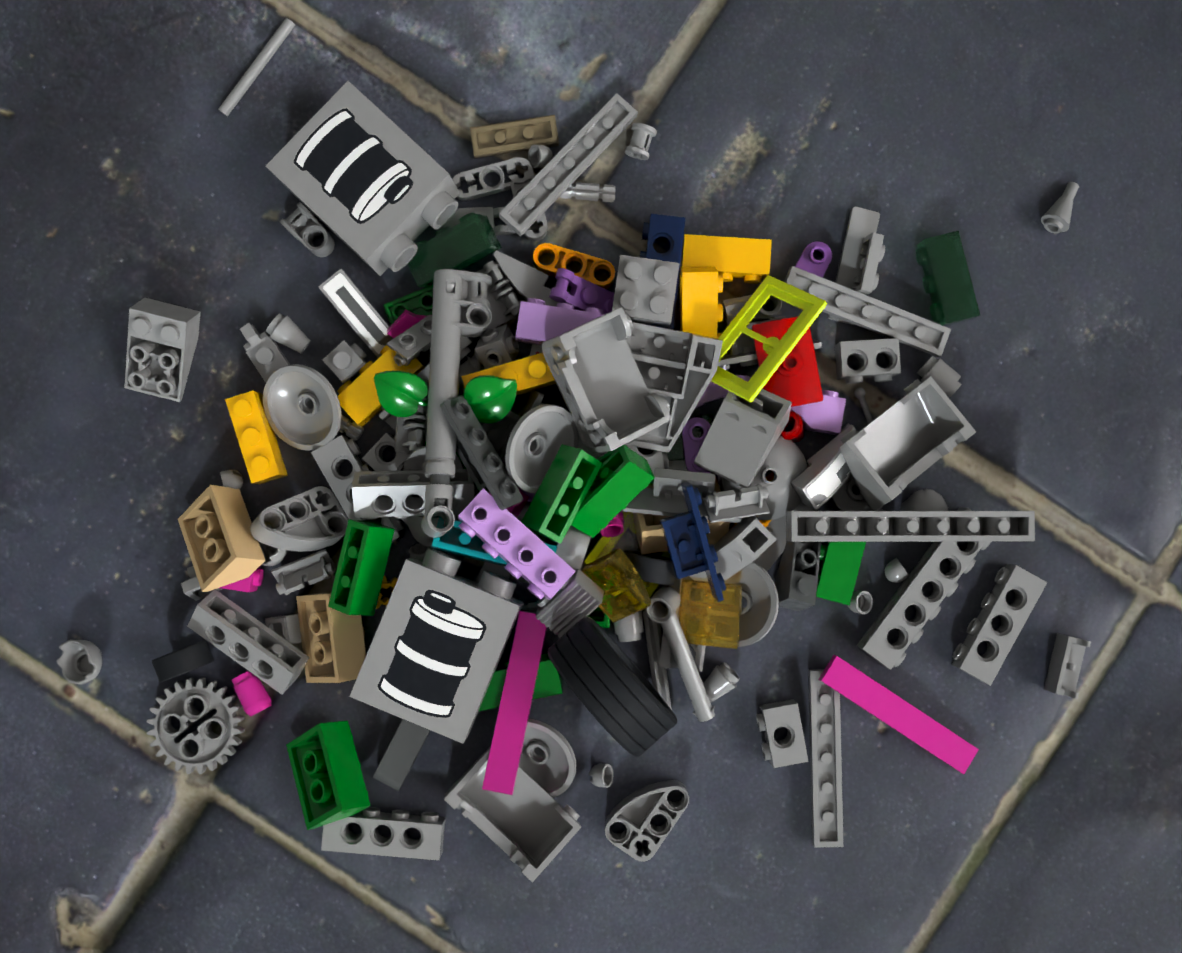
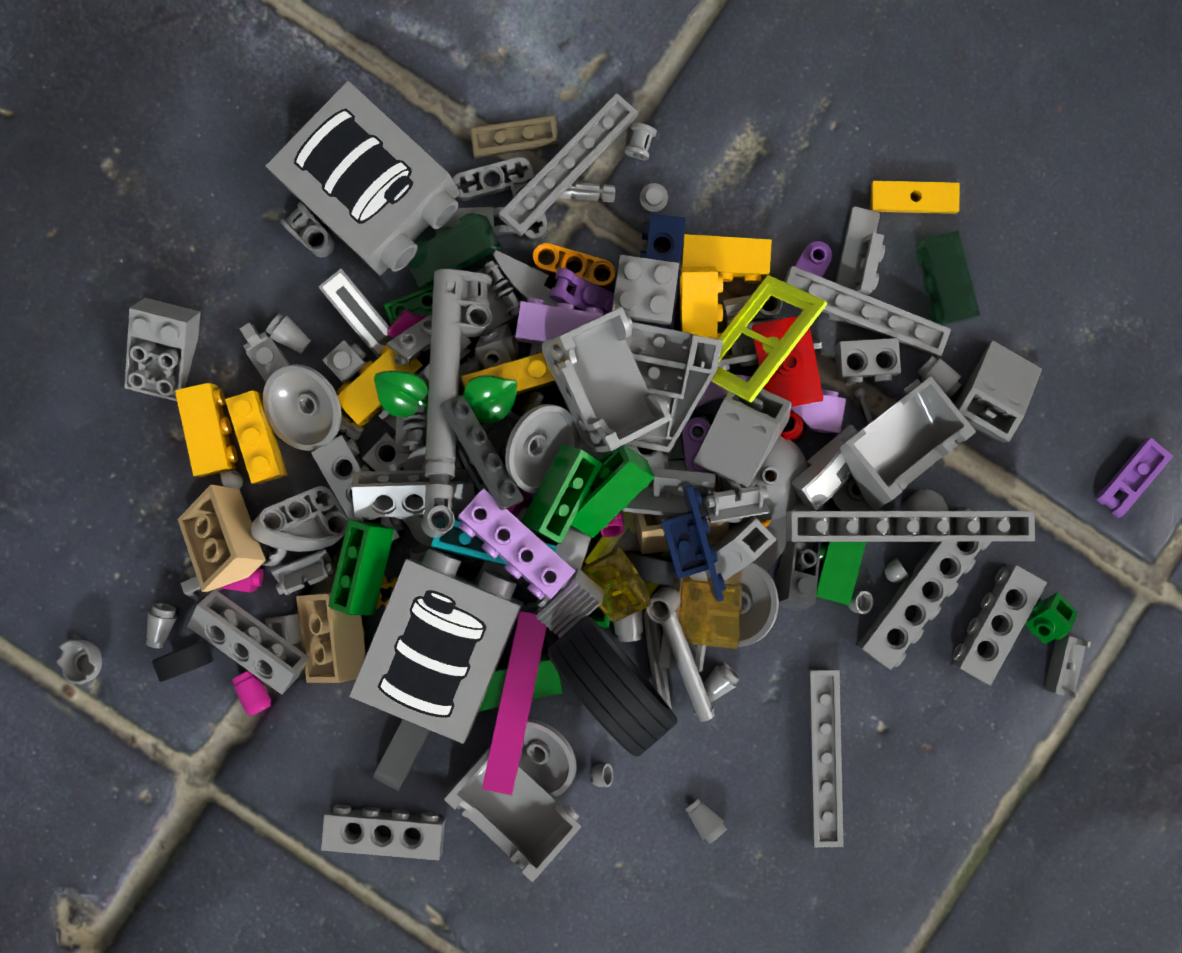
(159, 624): none -> light grey cone
(181, 705): light grey gear -> none
(206, 429): none -> yellow brick
(256, 67): light grey bar -> none
(327, 774): green slope -> none
(539, 156): light grey hinge -> none
(636, 814): light grey beam -> none
(653, 198): none -> light grey plate
(706, 821): none -> light grey cone
(790, 749): light grey brick -> none
(898, 714): dark pink tile -> none
(931, 197): none -> yellow tile
(998, 393): none -> light grey slope
(1051, 618): none -> green brick
(1059, 215): light grey cone -> none
(1134, 477): none -> medium lavender plate

